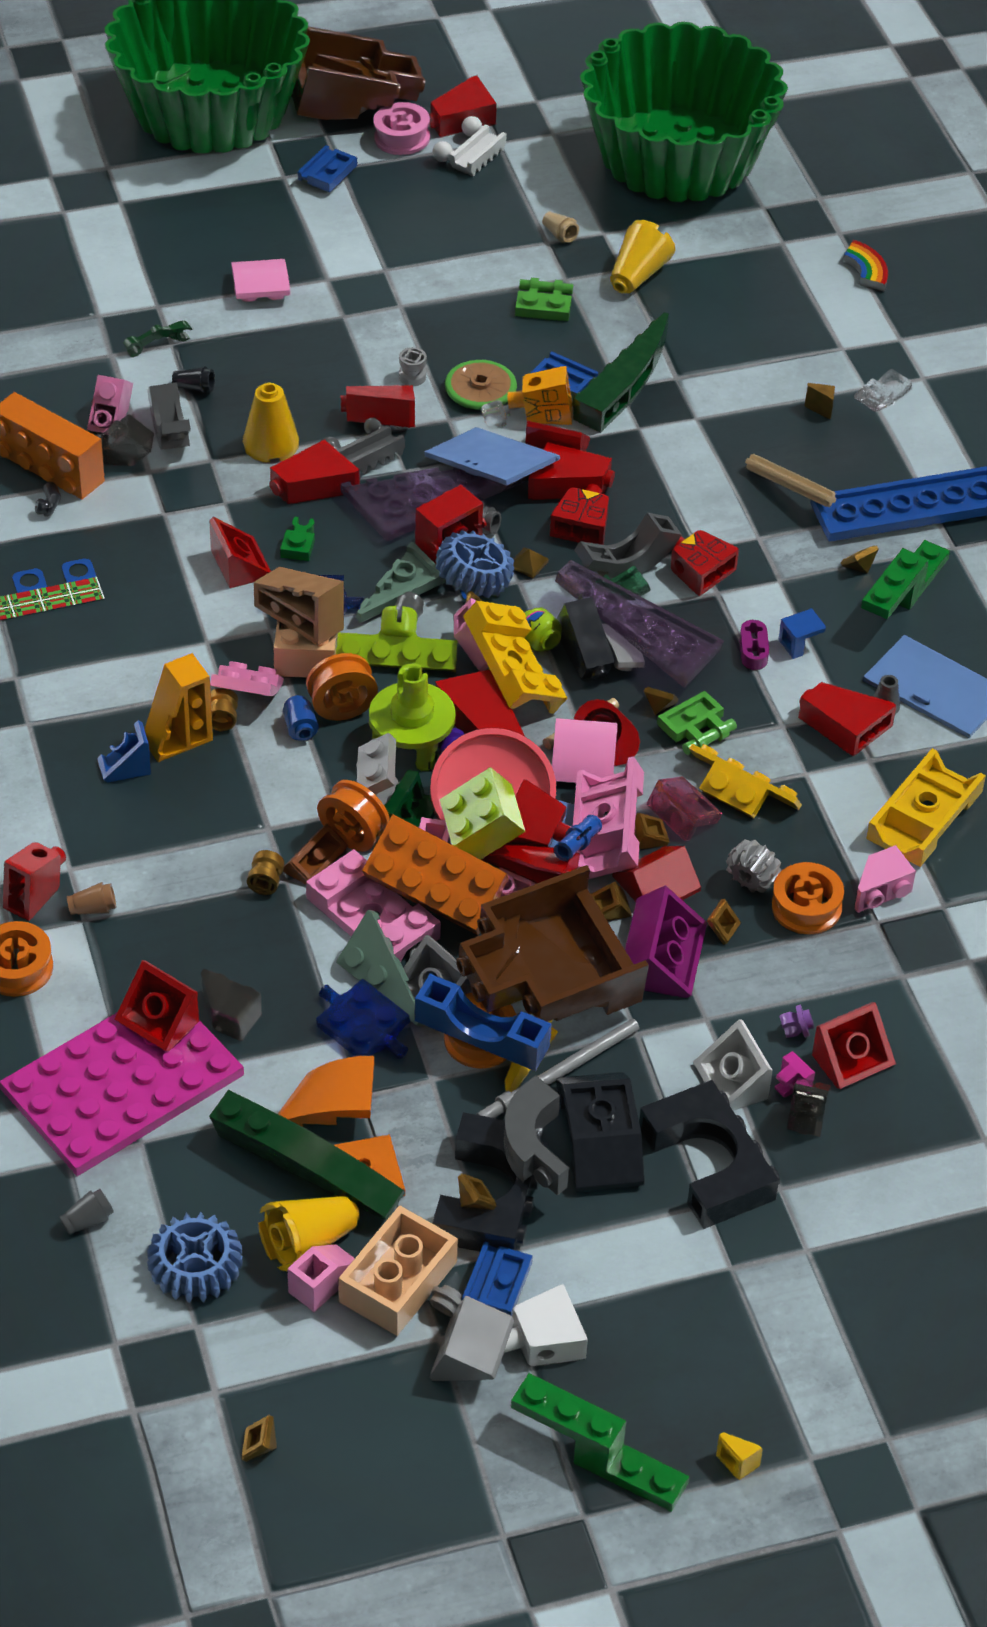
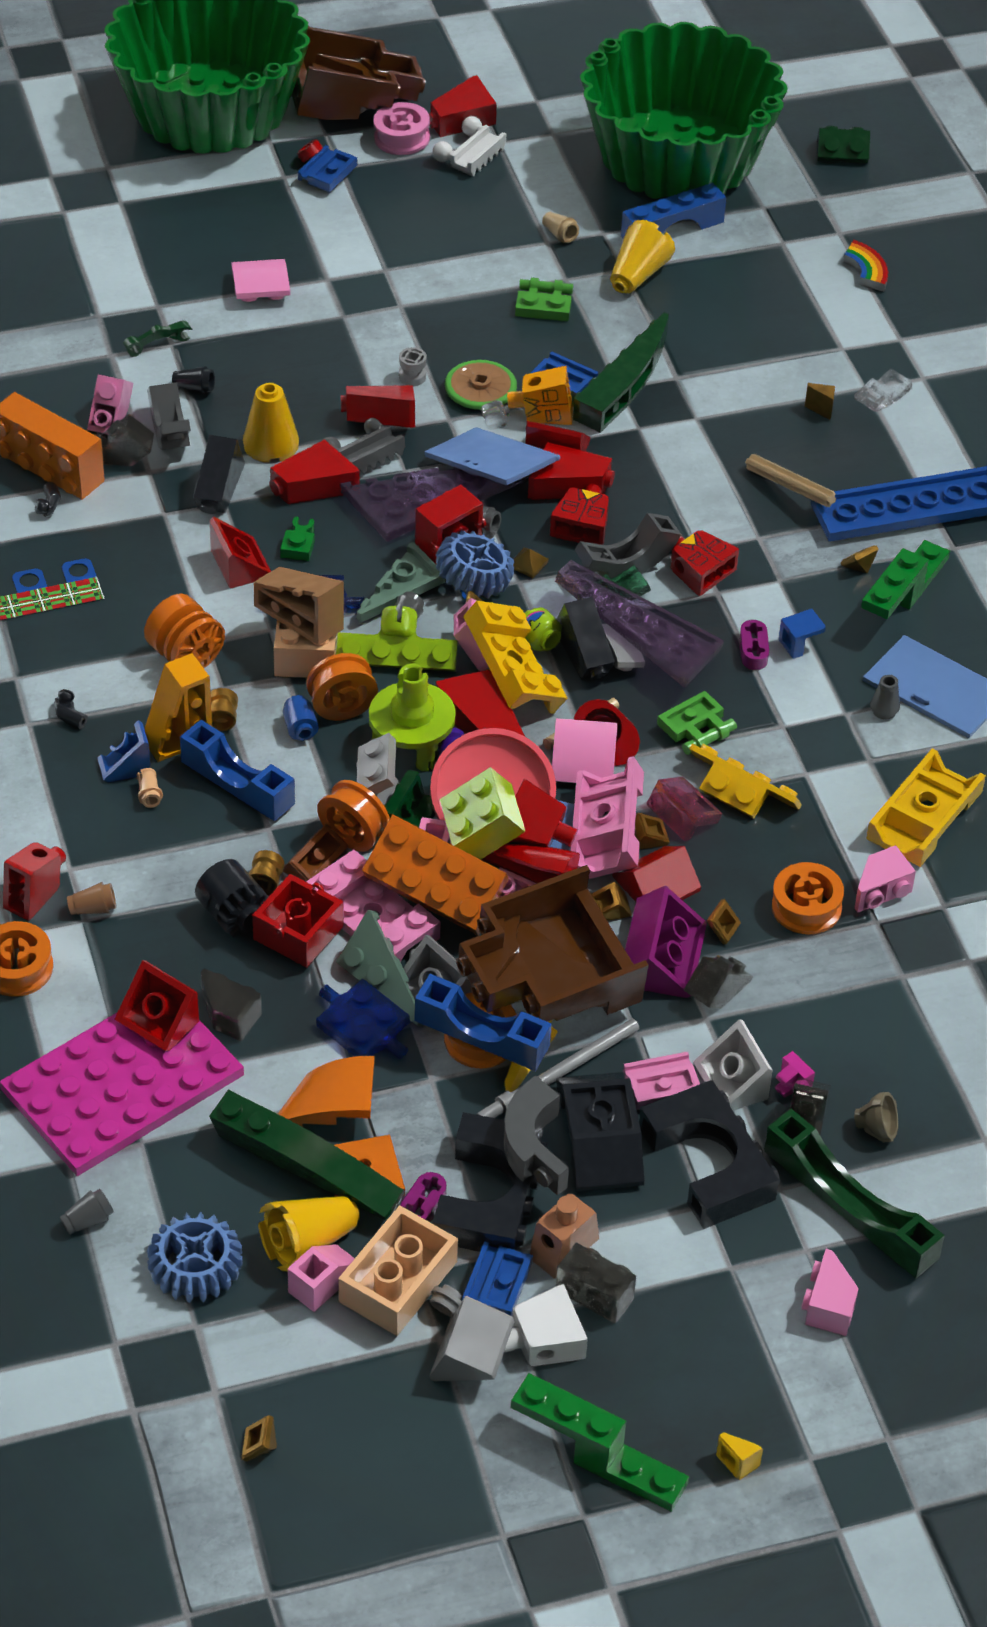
(65, 709): none -> black arm
(149, 794): none -> light nougat pin
(182, 628): none -> orange wheel
(210, 755): none -> blue arch
(218, 474): none -> black slope
(230, 896): none -> black gear
(240, 679): bright pink slope -> none
(298, 920): none -> red brick
(309, 150): none -> red tile
(416, 1195): none -> magenta beam
(474, 1193): pearl gold slope -> none
(560, 1229): none -> nougat torso
(586, 830): blue pin -> none
(596, 1282): none -> clear smoke brick
(659, 699): pearl gold slope -> none
(660, 1077): none -> bright pink plate
(702, 205): none -> blue arch
(717, 980): none -> clear smoke slope
(753, 865): light grey gear -> none
(797, 1022): medium lavender plate -> none
(833, 1296): none -> bright pink slope
(843, 144): none -> dark green bracket
(846, 716): red slope -> none
(853, 1046): red slope -> none
(879, 1117): none -> dark tan piece
(898, 1233): none -> dark green arch

